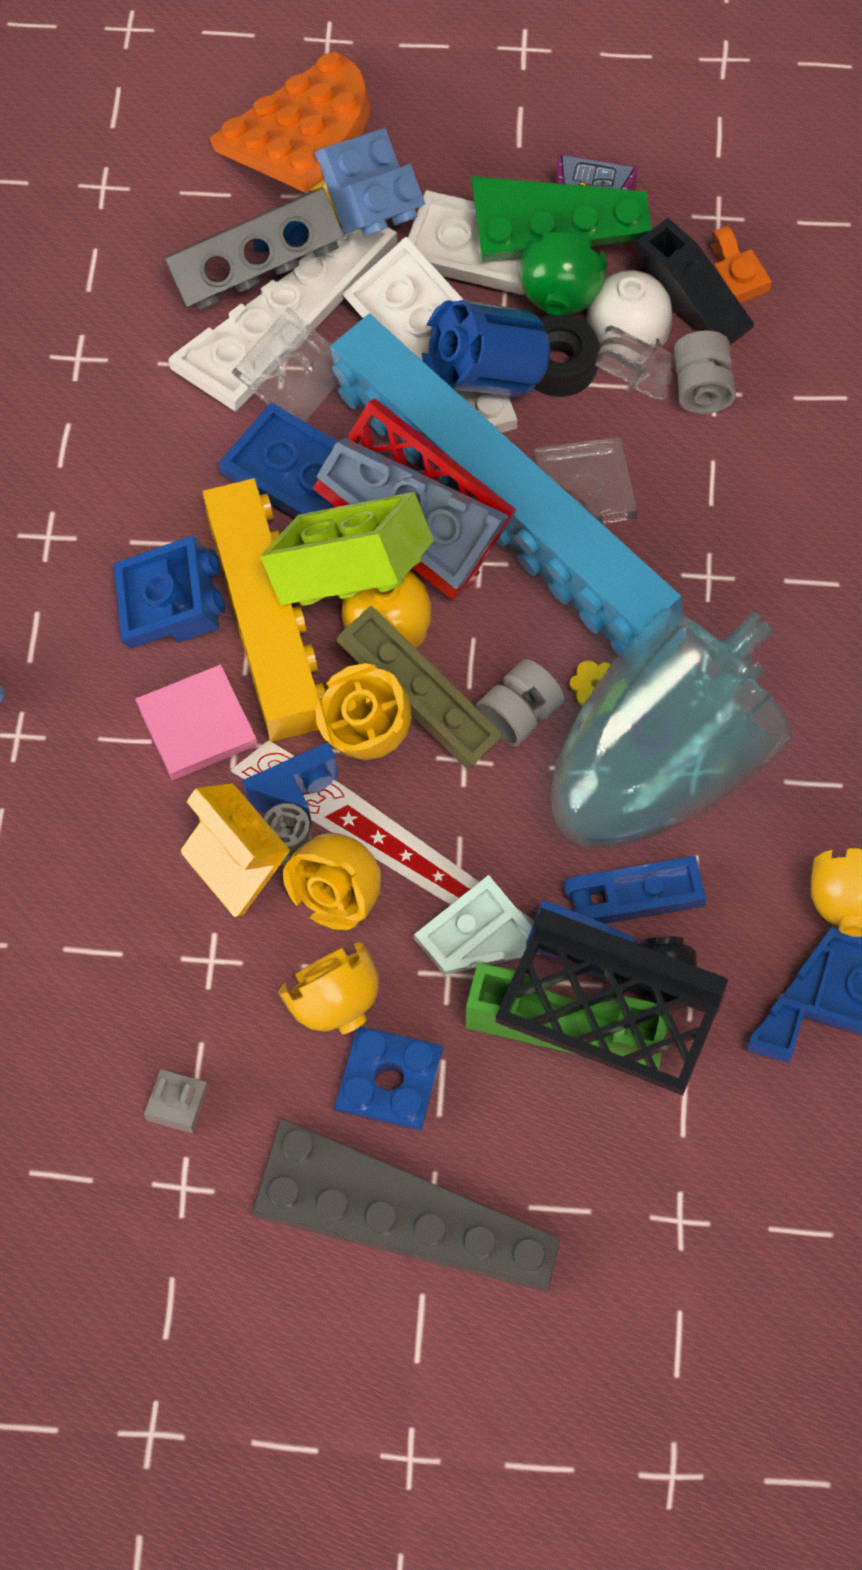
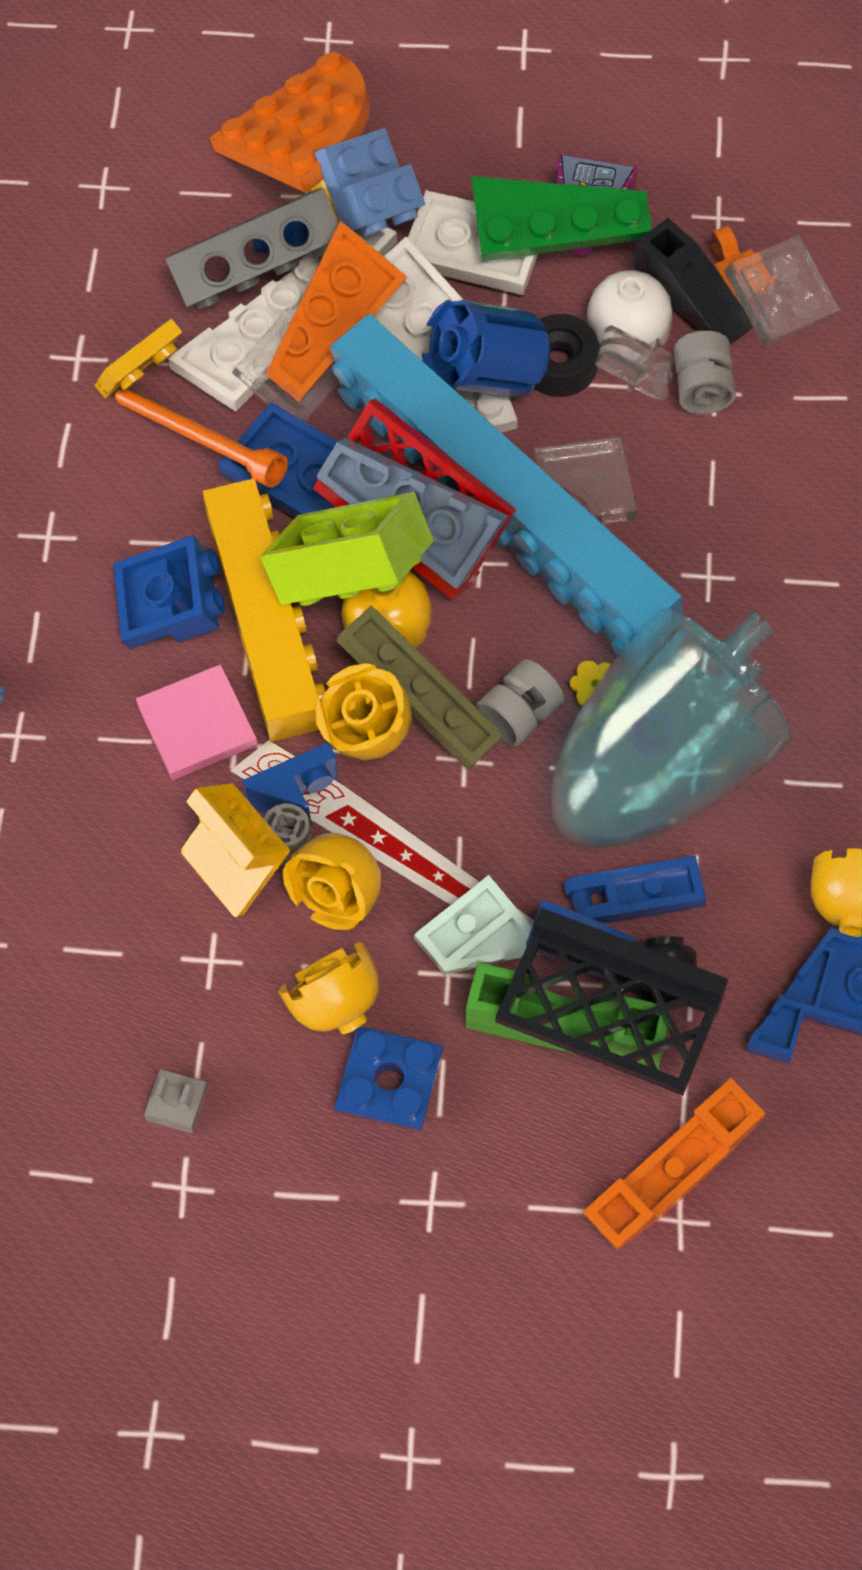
(129, 367): none -> yellow plate
(263, 464): none -> orange piece
(343, 290): none -> orange wing
(364, 1201): dark grey wing -> none
(562, 273): green cylinder -> none
(675, 1166): none -> orange slope
(781, 290): none -> clear plate

